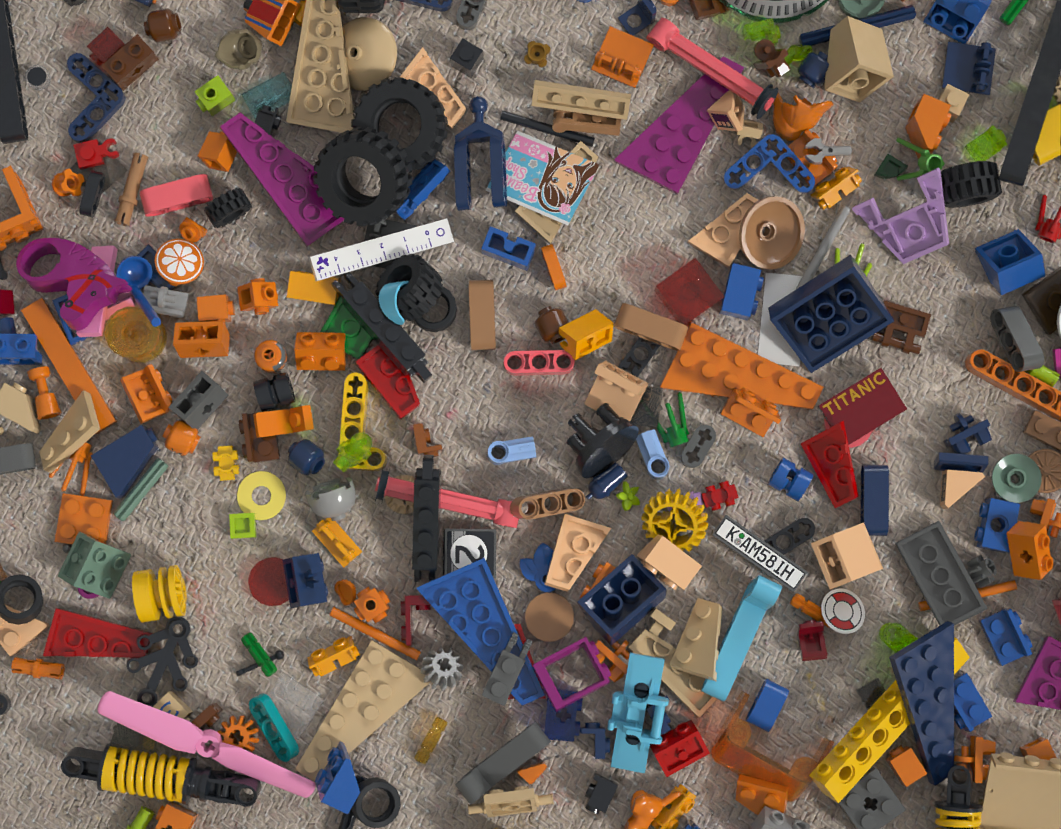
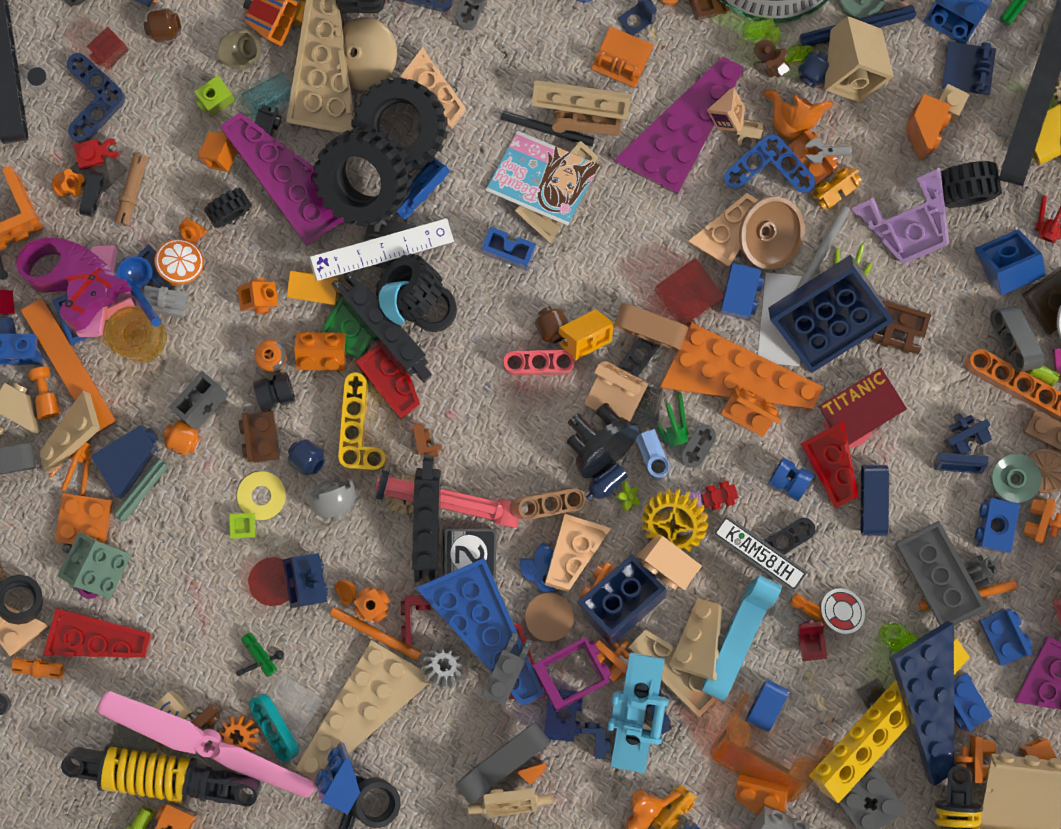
(130, 62): reddish brown brick -> none
(147, 393): orange bracket -> none
(153, 594): yellow wheel -> none
(164, 657): black plant -> none
(176, 195): coral beam -> none
(201, 339): orange brick -> none
(215, 308): orange brick -> none
(227, 467): yellow piece -> none
(283, 421): orange bracket -> none
(322, 659): light orange hinge -> none
(336, 541): light orange hinge -> none
(353, 451): clear neon green hips -> none
(430, 740): clear yellow axle -> none
(466, 58): black brick -> none
(478, 133): dark blue piece -> none
(482, 314): medium nougat beam -> none
(514, 450): light blue piece -> none
(543, 50): pearl gold plate -> none
(553, 267): orange beam -> none
(600, 794): black brick -> none
(661, 621): tan tile -> none
(667, 37): coral piece -> none
(679, 748): red bracket -> none
(846, 556): light nougat slope -> none
(890, 168): dark green tile -> none
(905, 765): orange brick -> none
(926, 162): bright green plant -> none
(956, 484): light nougat slope -> none
(987, 144): clear neon green bracket -> none
(1029, 550): orange brick -> none

